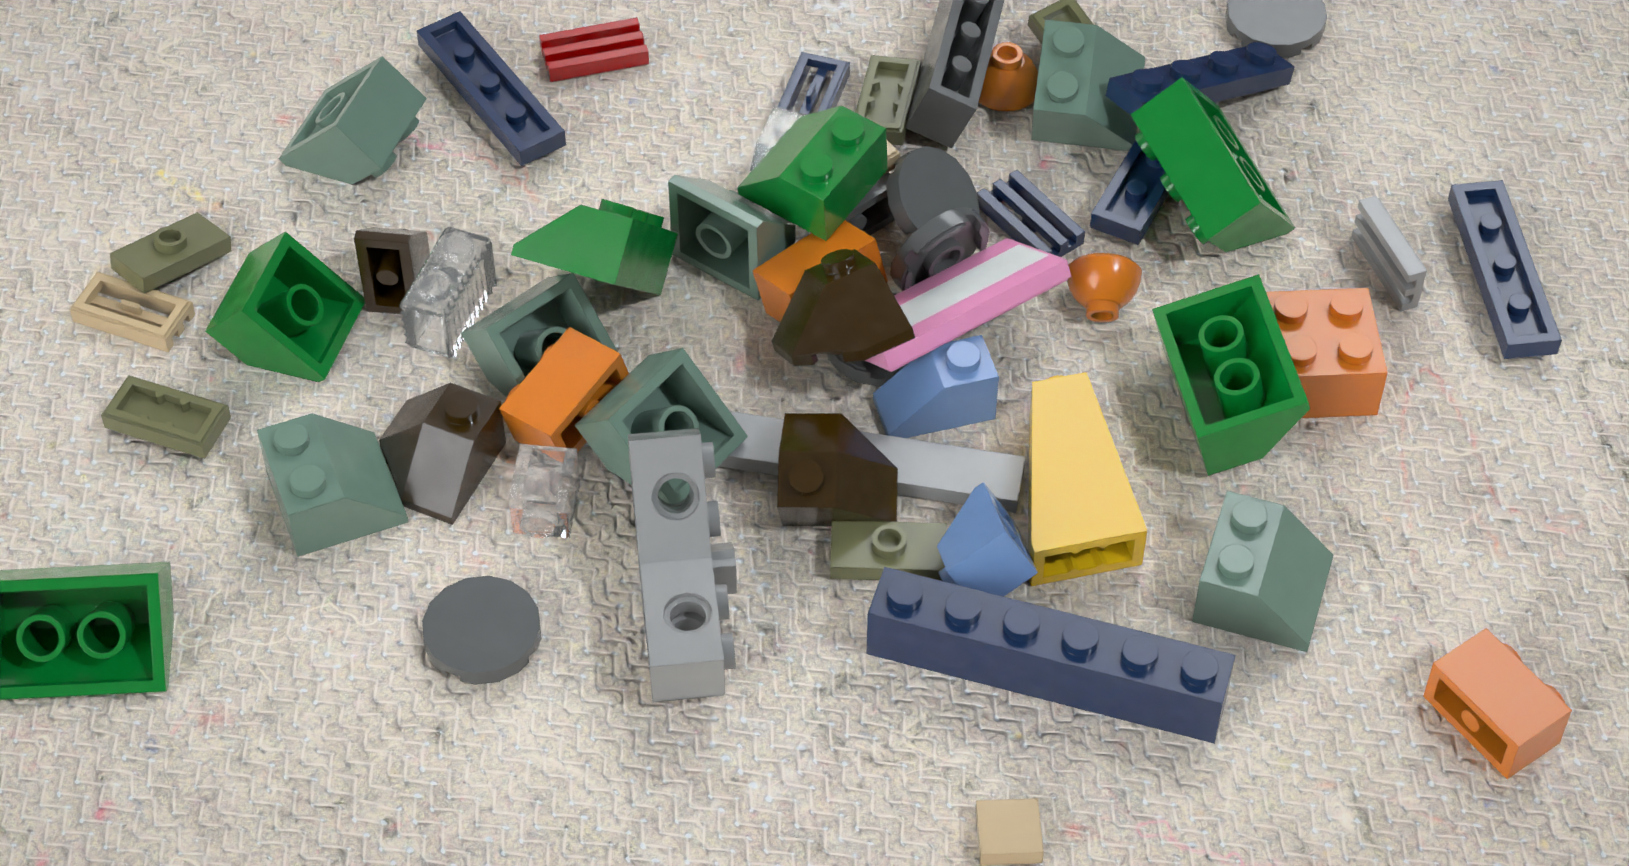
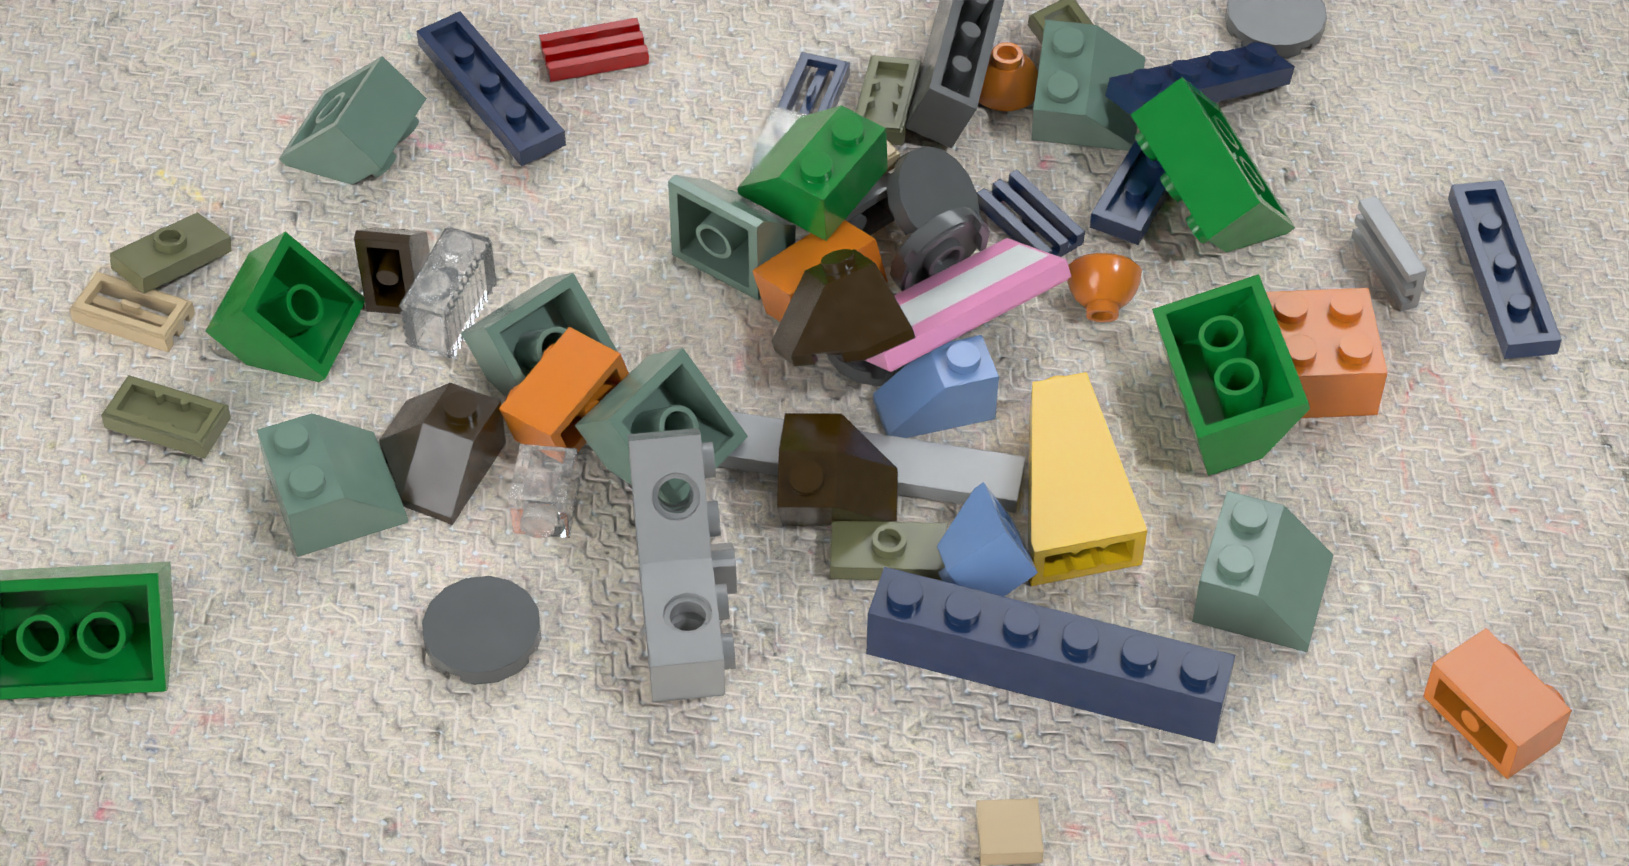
(605, 245): green slope -> none

